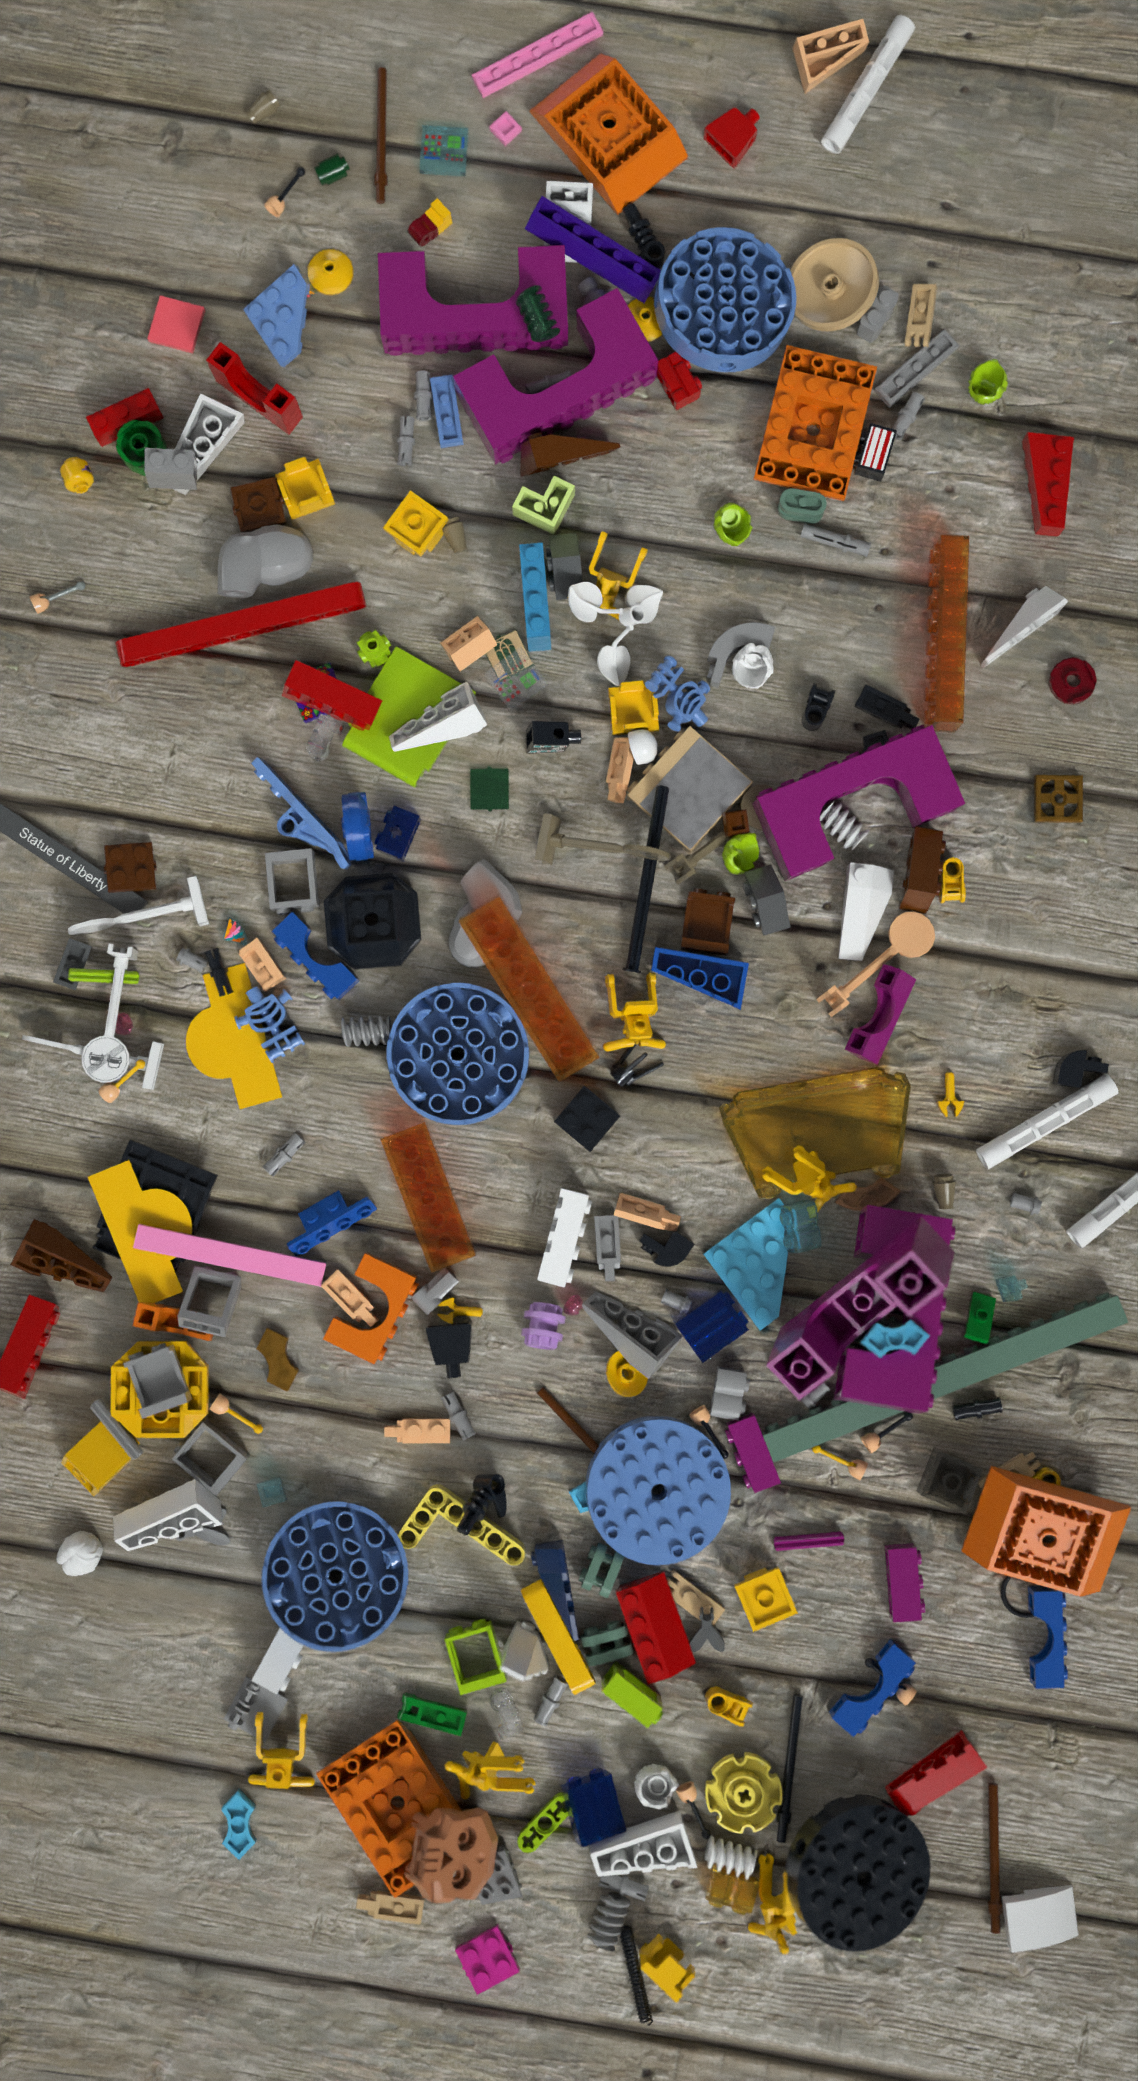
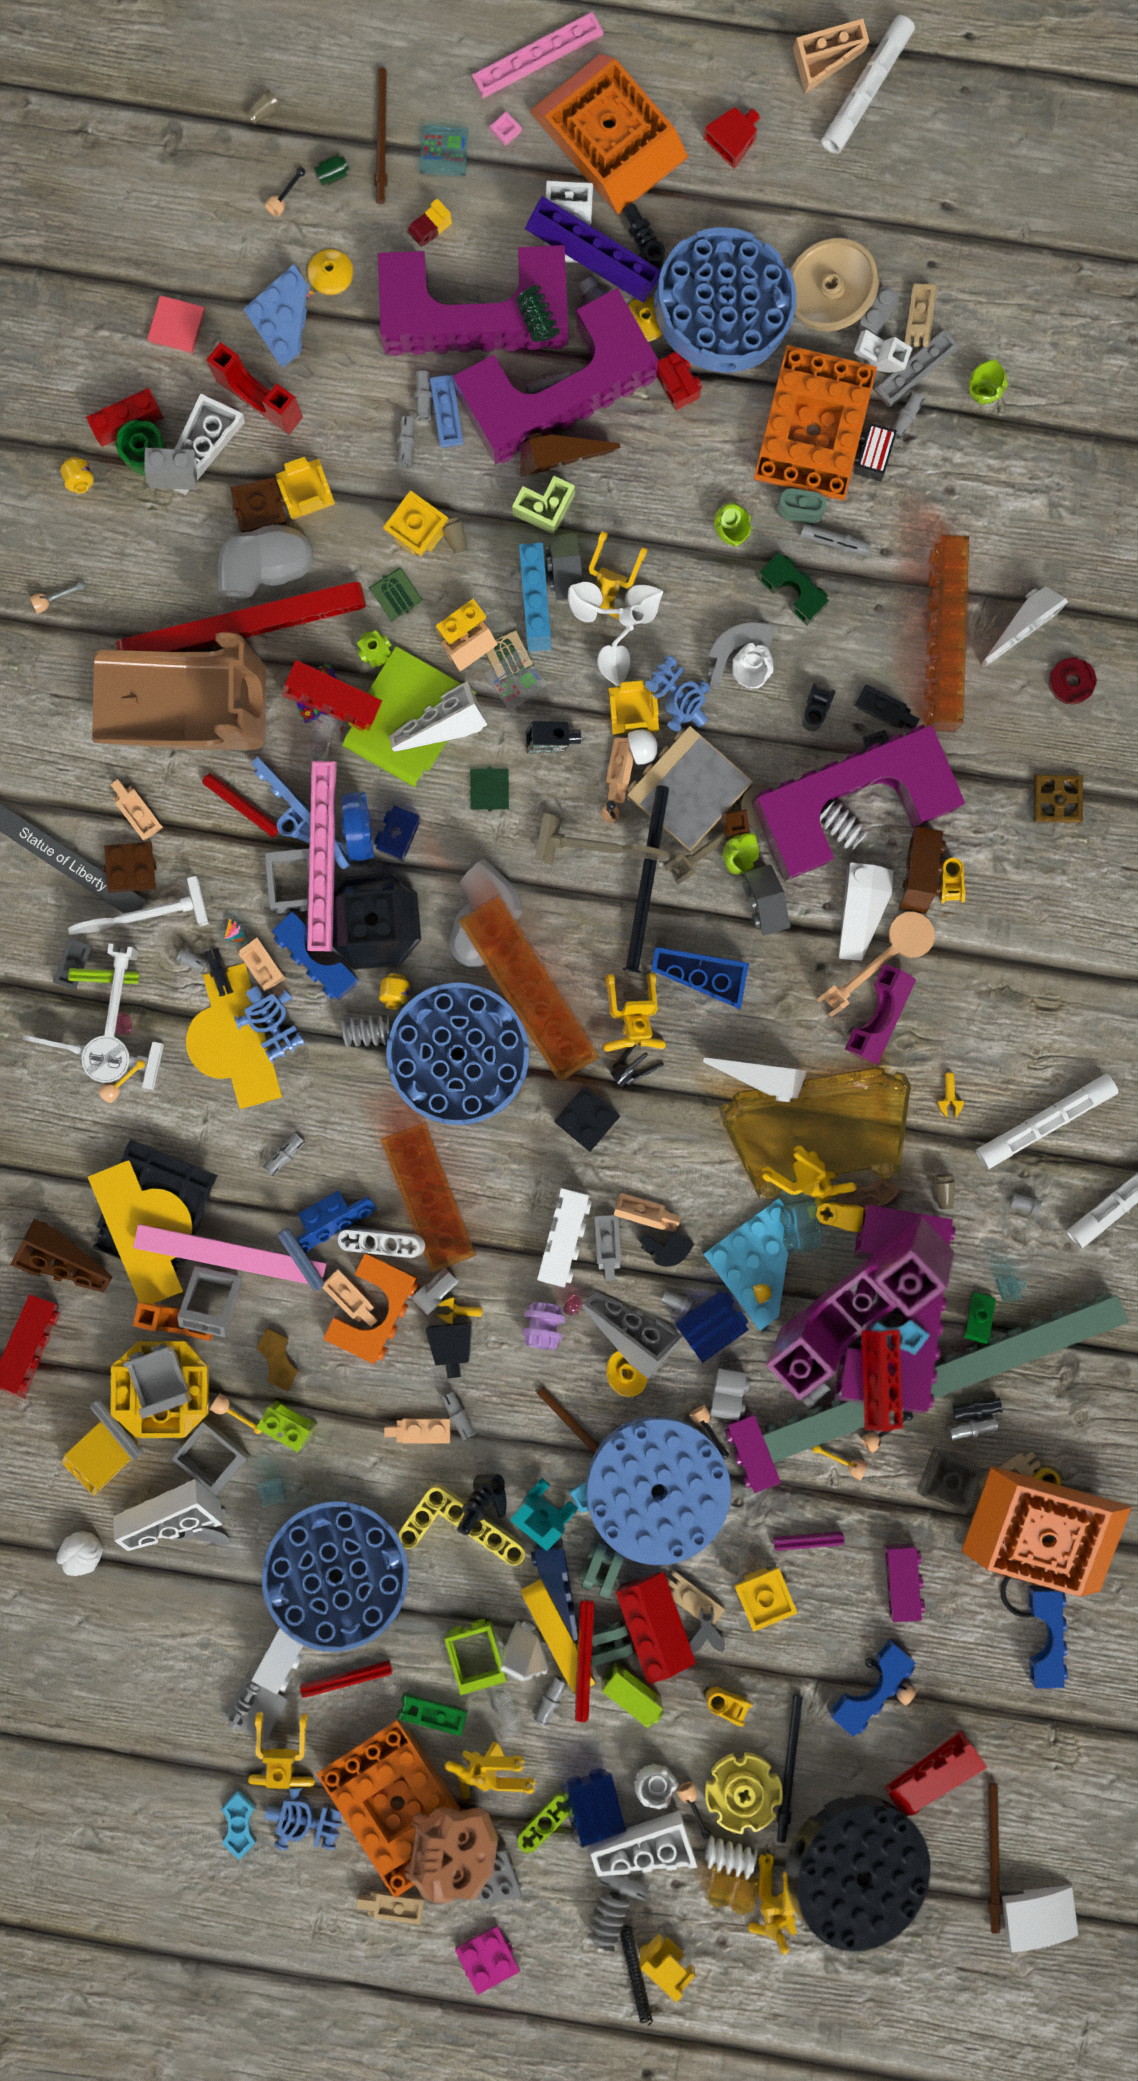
(136, 810): none -> light nougat hinge
(181, 698): none -> medium nougat piece
(240, 804): none -> red axle
(280, 1814): none -> medium blue piece
(293, 1425): none -> lime window
(301, 1259): none -> sand blue axle
(321, 855): none -> bright pink tile
(346, 1679): none -> red axle
(381, 1242): none -> white beam
(394, 991): none -> yellow head
(395, 594): none -> clear green piece
(460, 622): none -> yellow bracket
(540, 1518): none -> teal panel
(584, 1660): none -> red axle
(612, 810): none -> light nougat hinge
(707, 922): reddish brown panel -> none
(762, 1293): none -> yellow hinge
(772, 1080): none -> white wedge
(782, 573): none -> dark green arch
(845, 1216): none -> yellow piece
(878, 1380): none -> red fence
(887, 355): none -> white brick
(972, 1428): none -> light grey pin
(1048, 471): red wedge -> none
(1071, 1067): black brick -> none

